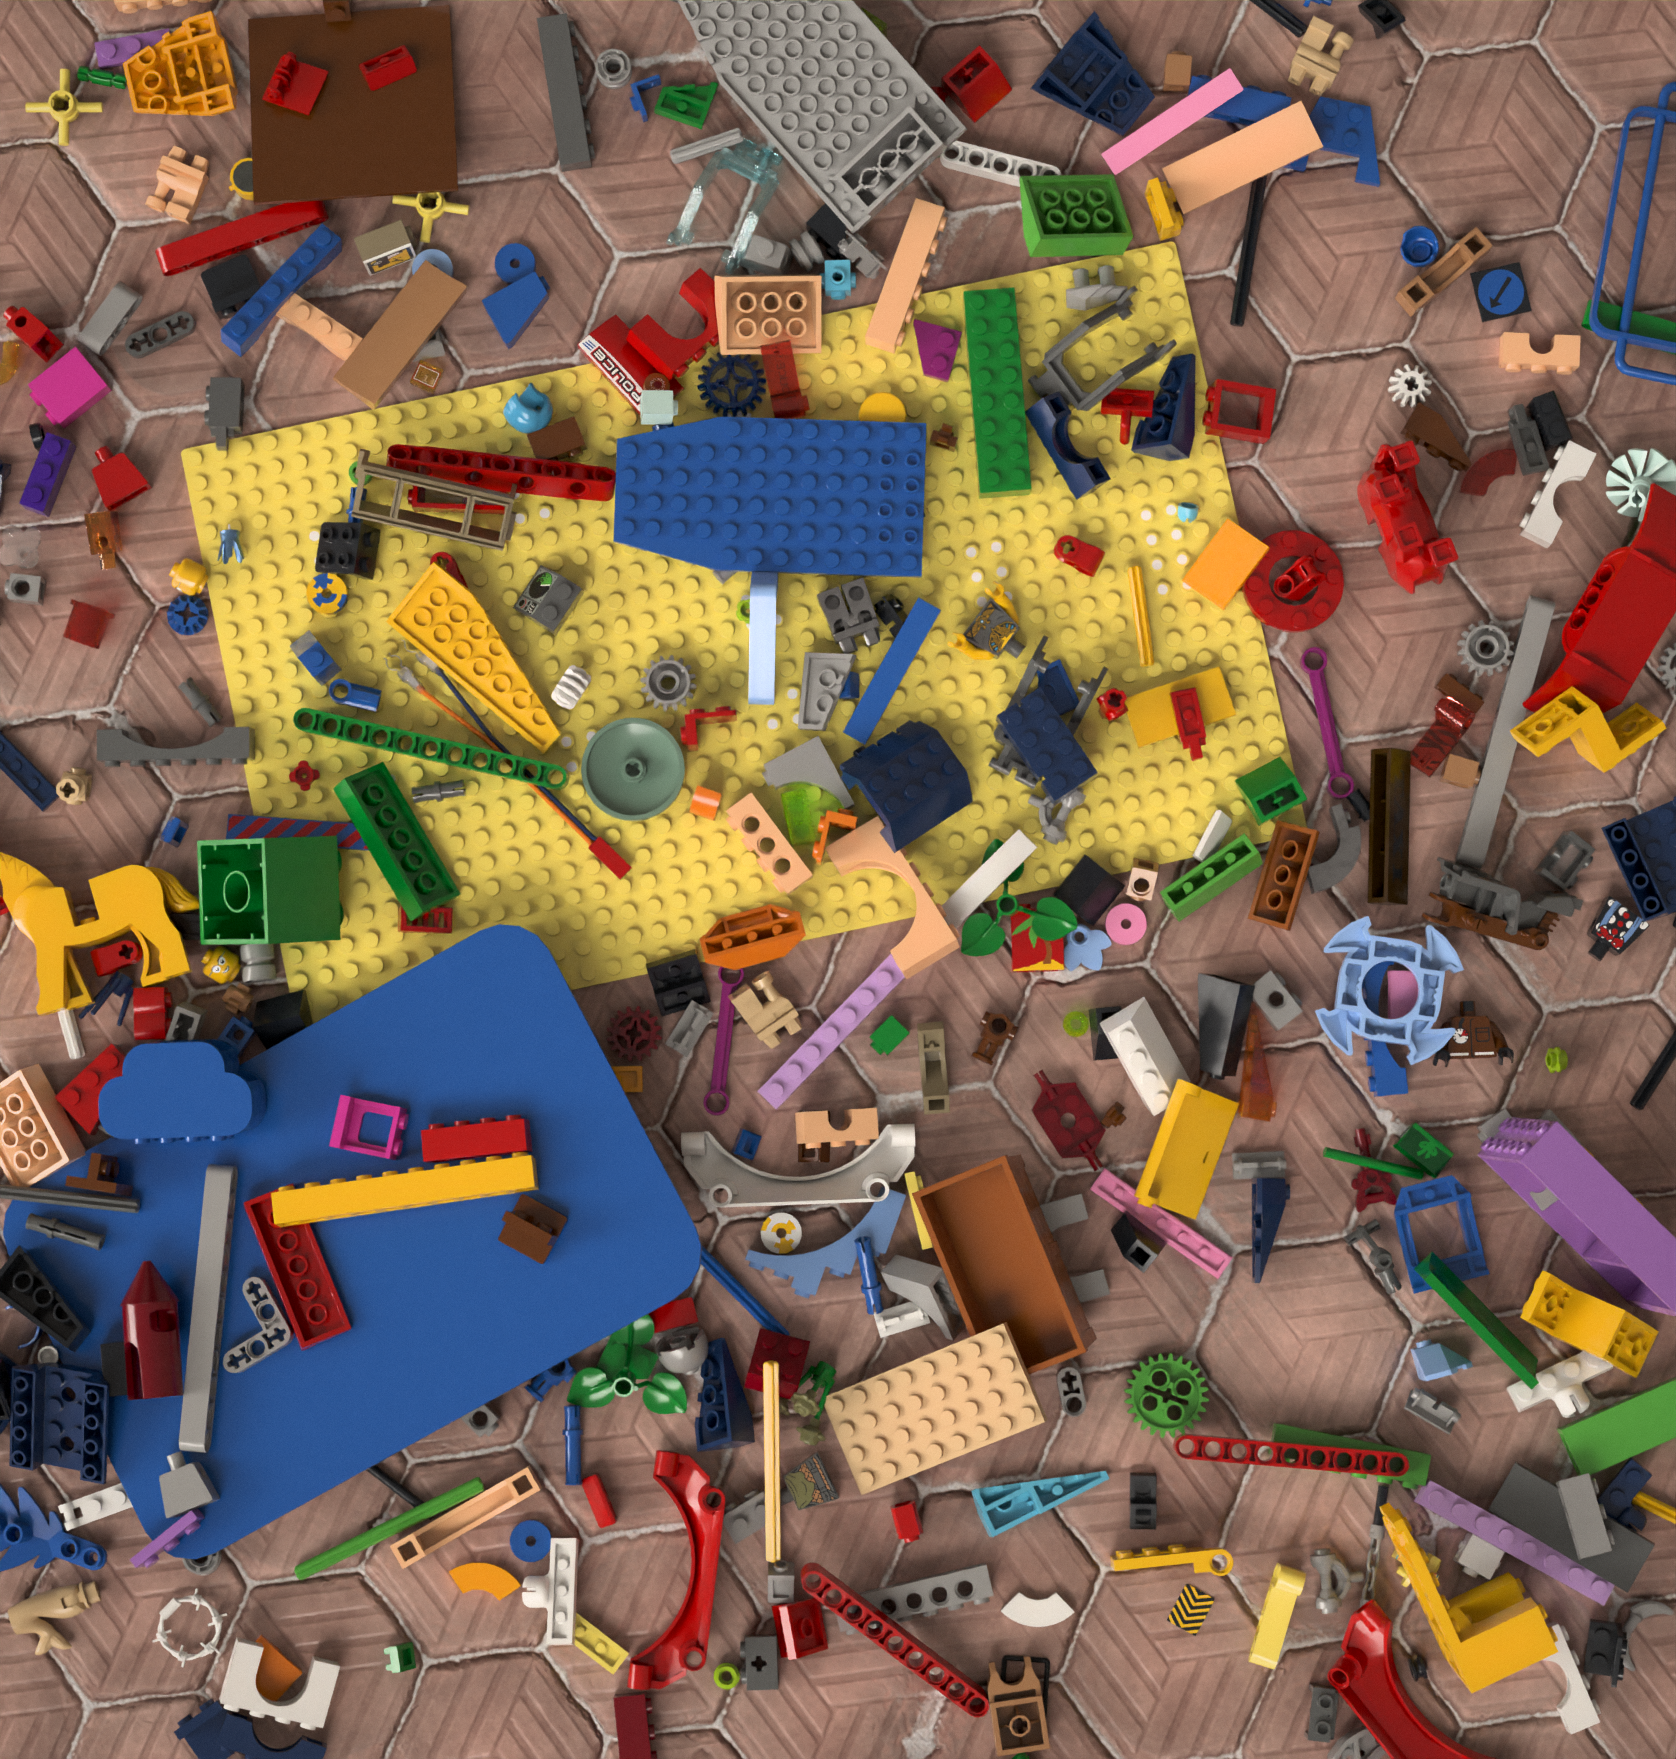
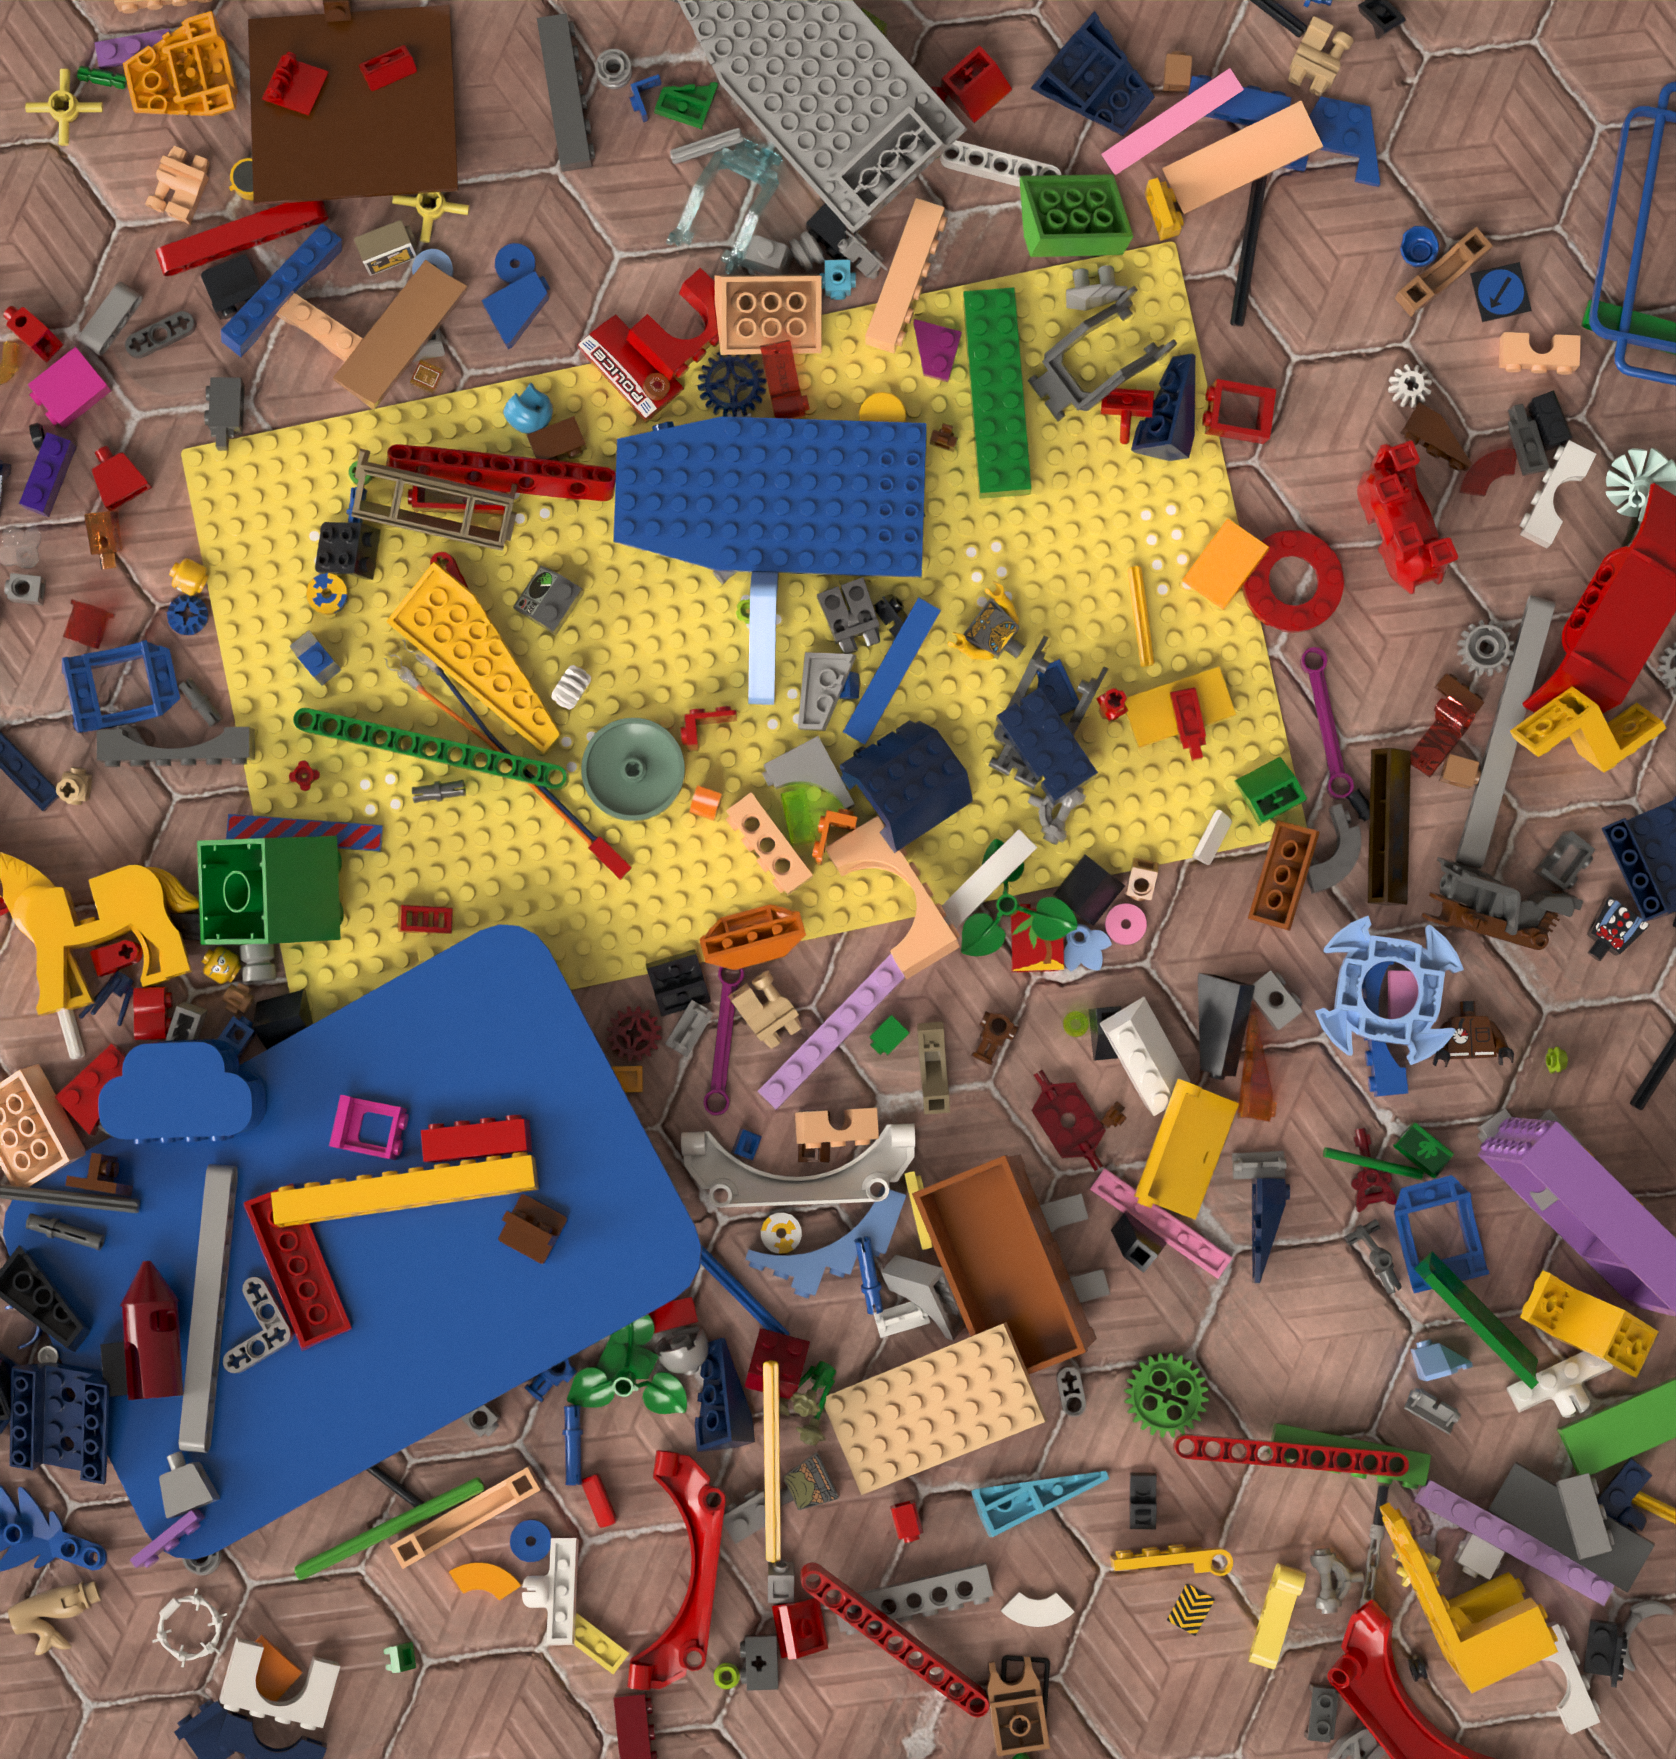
(83, 691): none -> blue wedge
(95, 1506): white plate -> none
(174, 831): blue slope -> none
(230, 540): flat silver piece -> none
(357, 696): blue piece -> none
(396, 840): green arch -> none
(657, 407): light aqua brick -> none
(658, 673): light grey gear -> none
(1050, 422): dark blue arch -> none
(1082, 556): red piece -> none
(1187, 510): medium azure hinge -> none
(1211, 877): bright green brick -> none
(1302, 576): red piece -> none

